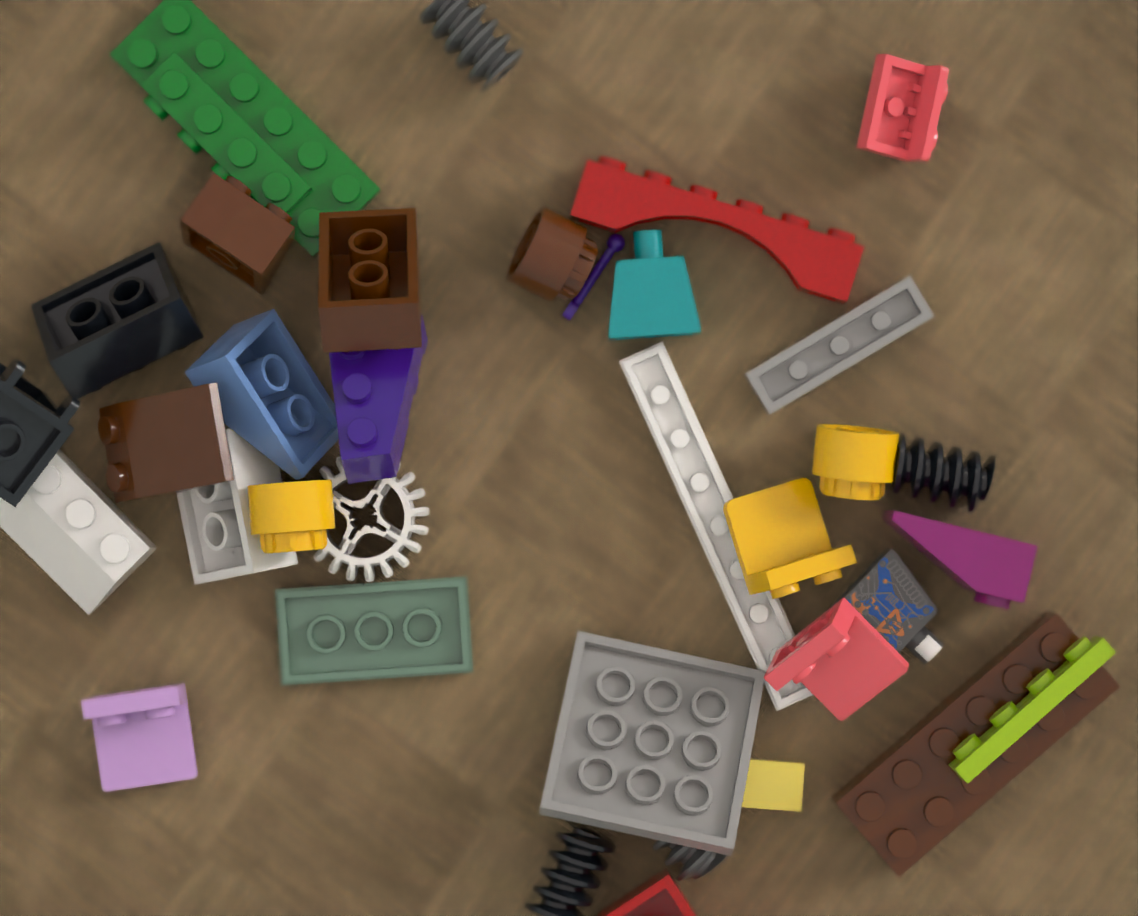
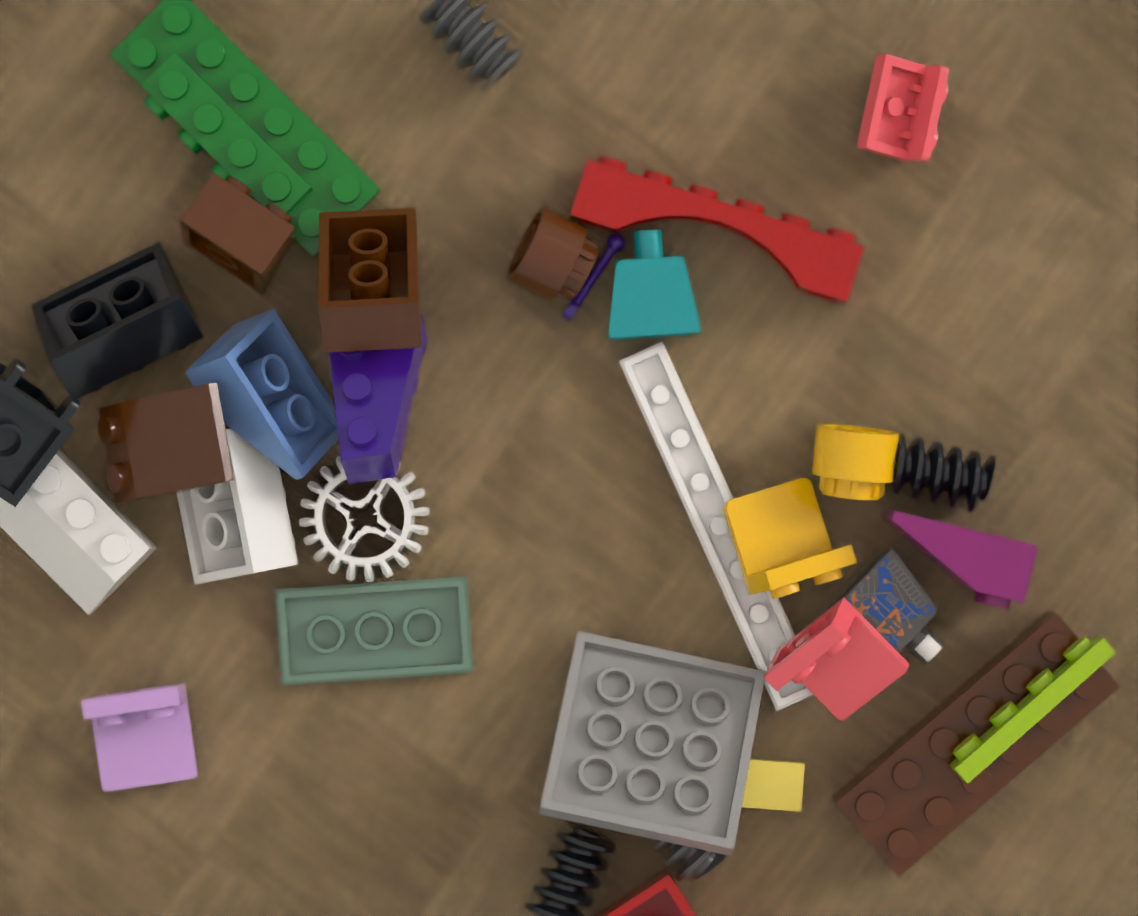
(291, 515): yellow piece -> none
(839, 345): light grey plate -> none

